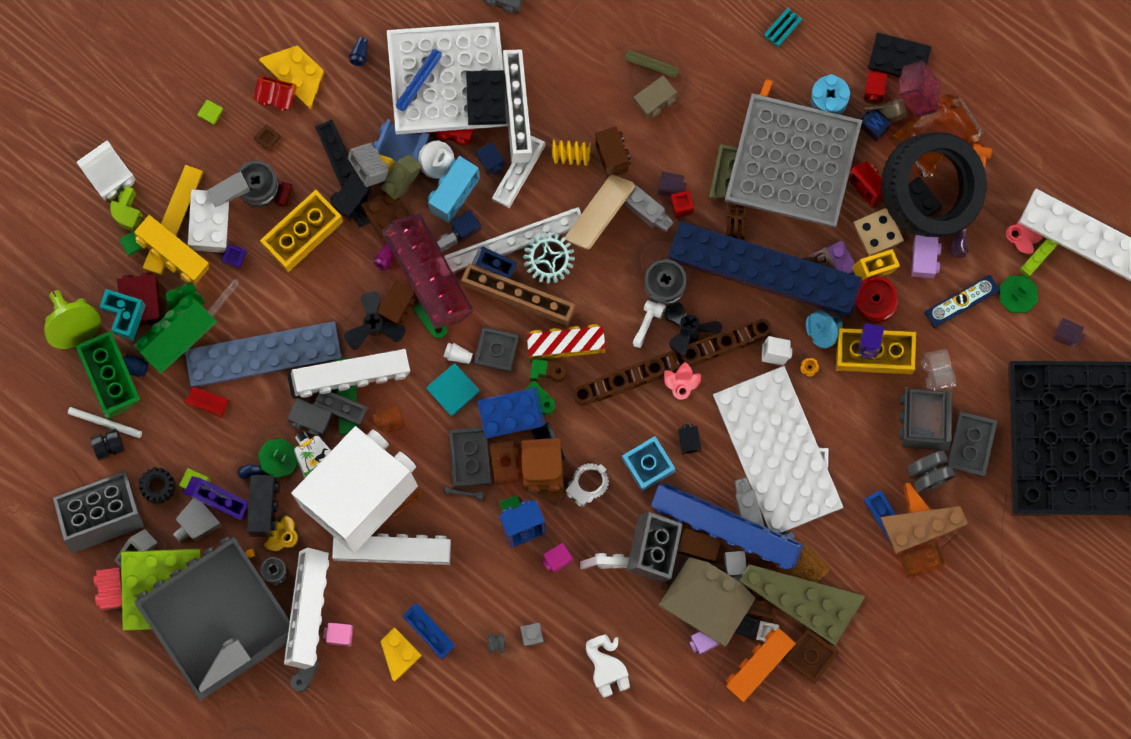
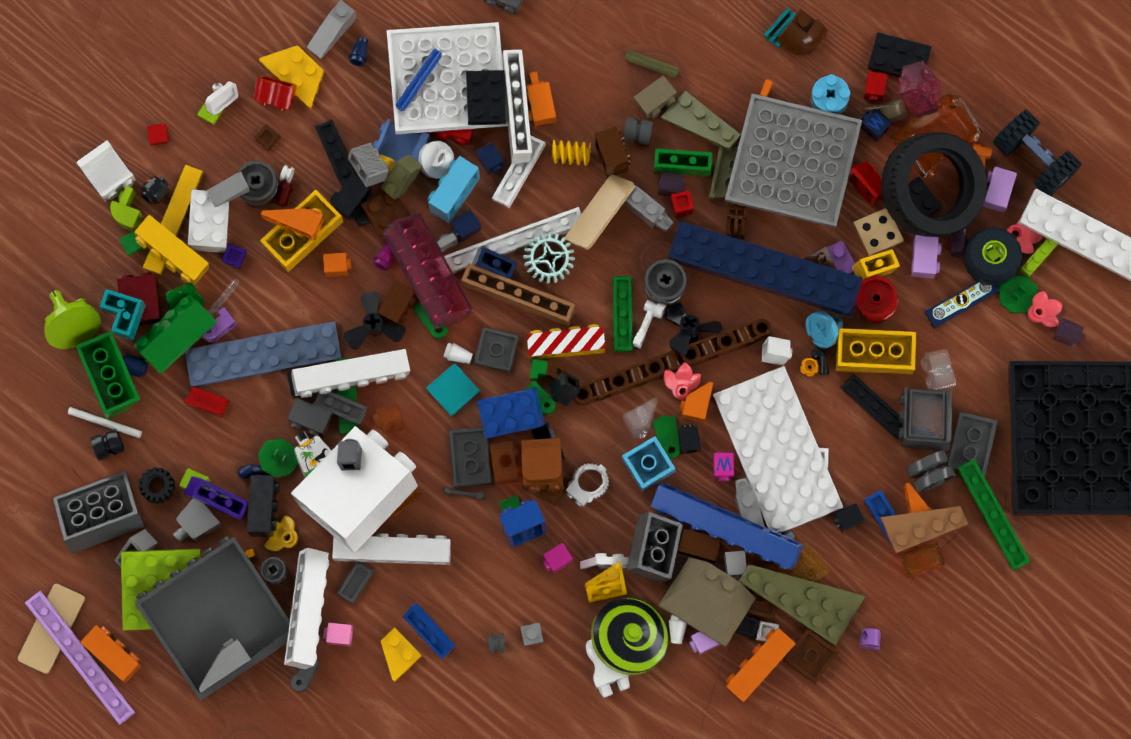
(40, 649): none -> tan piece
(80, 657): none -> lavender tile
(109, 589): coral brick -> none
(111, 653): none -> orange brick
(154, 190): none -> black head
(157, 134): none -> red tile
(221, 97): none -> white piece
(224, 325): none -> medium lavender leg
(286, 174): none -> white bush
(300, 221): none -> orange slope
(332, 29): none -> light grey slope
(336, 264): none -> orange brick
(349, 455): none -> brick
(355, 583): none -> dark grey tile
(540, 101): none -> orange hinge
(564, 388): none -> black brick
(606, 584): none -> yellow wing
(622, 314): none -> green tile
(629, 636): none -> dish
(638, 130): none -> dark grey wheel
(640, 419): none -> clear slope
(667, 434): none -> green piece
(677, 629): none -> white cone
(683, 162): none -> green brick
(696, 118): none -> olive wing
(697, 403): none -> orange slope
(723, 466): none -> dark pink brick
(802, 34): none -> reddish brown brick
(823, 361): none -> black arm
(848, 518): none -> black brick
(870, 341): dark purple brick -> none
(870, 639): none -> medium lavender leg
(873, 405): none -> black tile
(992, 256): none -> black wheel
(993, 514): none -> green tile
(999, 189): none -> lavender brick
(1019, 132): none -> black plate
(1047, 308): none -> coral plate

